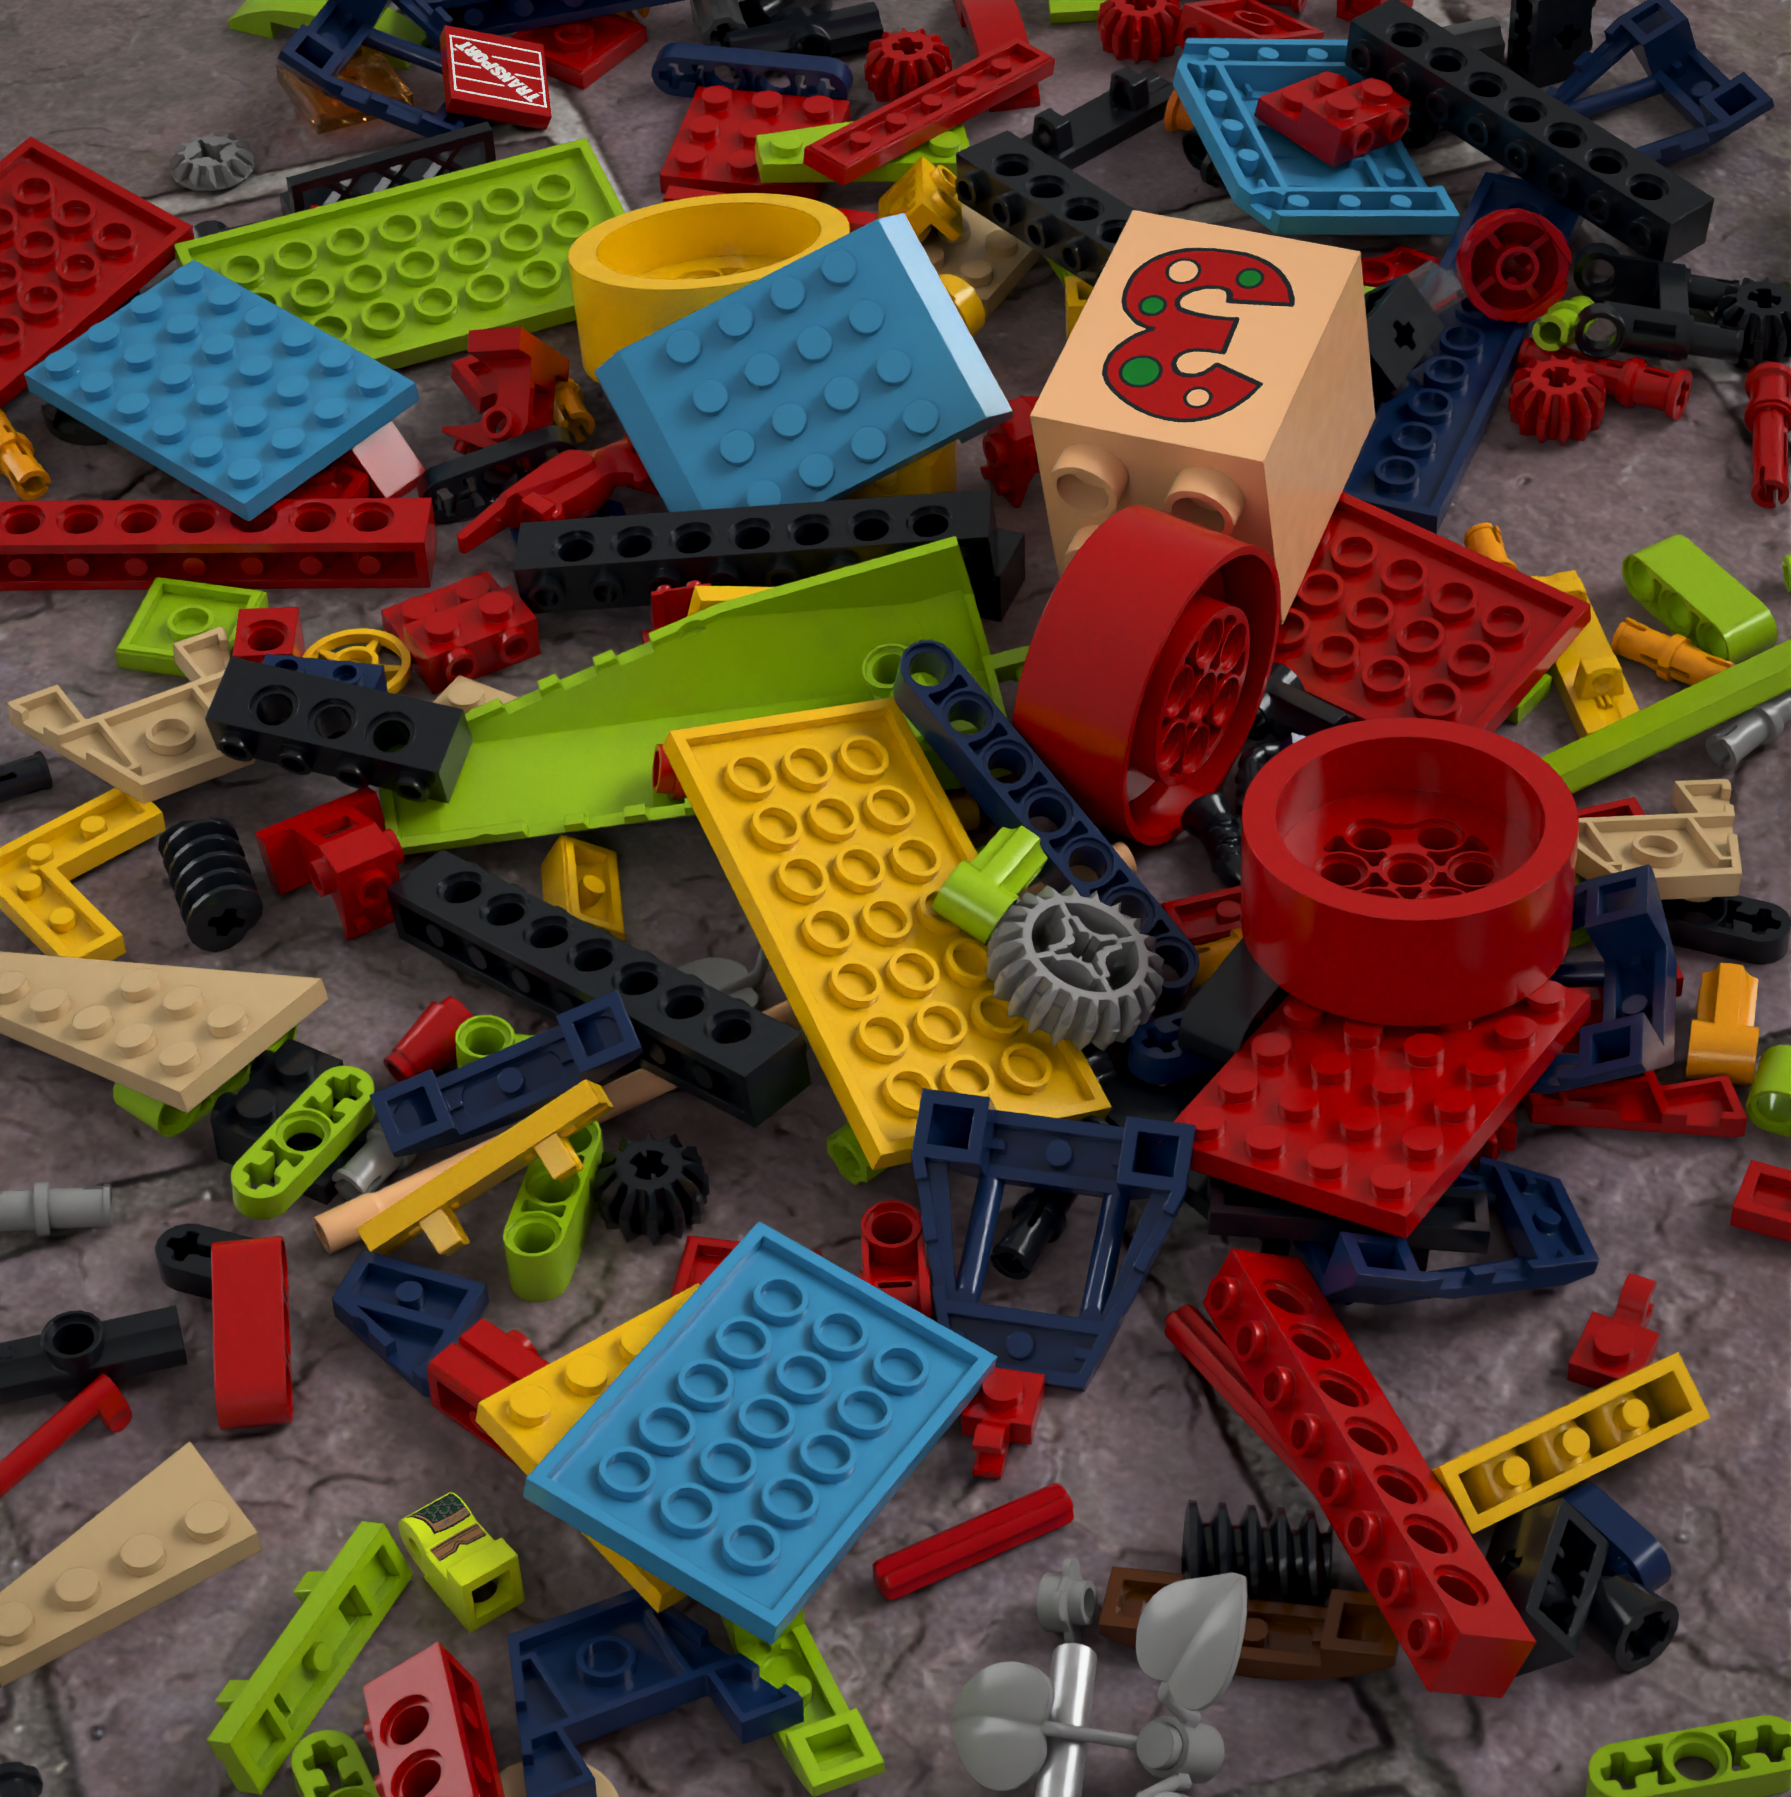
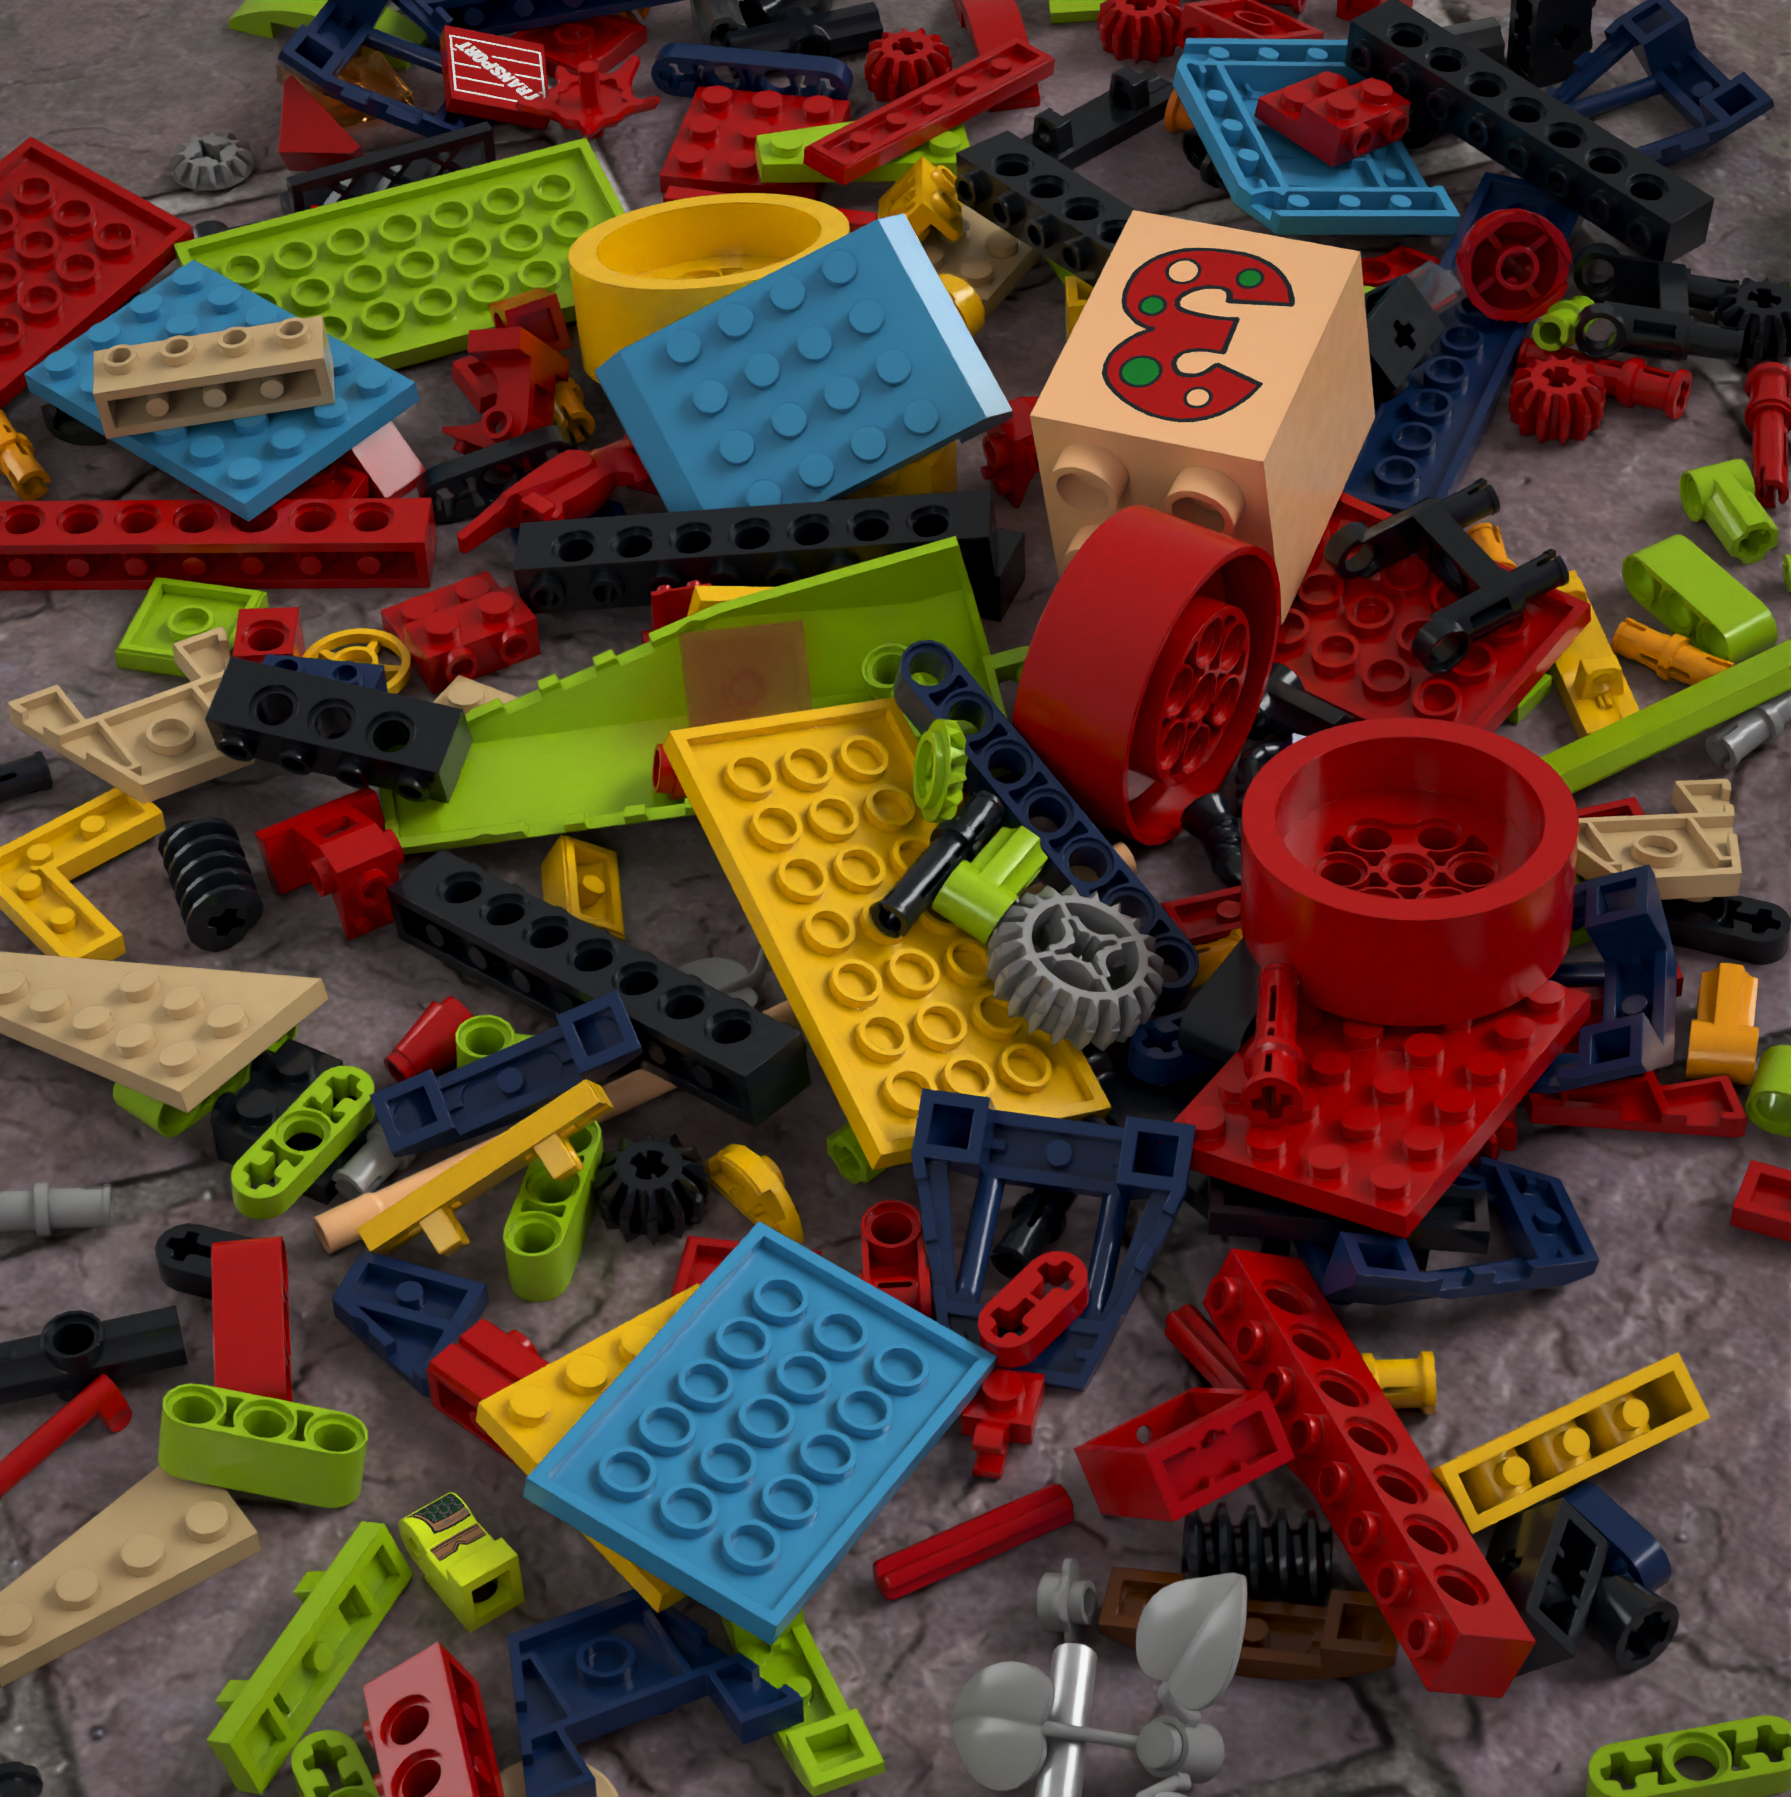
(213, 376): none -> tan brick
(262, 1445): none -> lime beam
(309, 133): none -> red slope
(537, 313): none -> red brick
(590, 99): none -> red piece
(744, 672): none -> clear orange plate
(755, 1189): none -> yellow plate
(940, 770): none -> lime gear
(949, 846): none -> black pin
(1040, 1314): none -> red beam
(1193, 1454): none -> red window
(1274, 1059): none -> red pin
(1406, 1381): none -> yellow bush
(1435, 533): none -> black connector
(1617, 1344): red plate -> none
(1727, 501): none -> lime piece

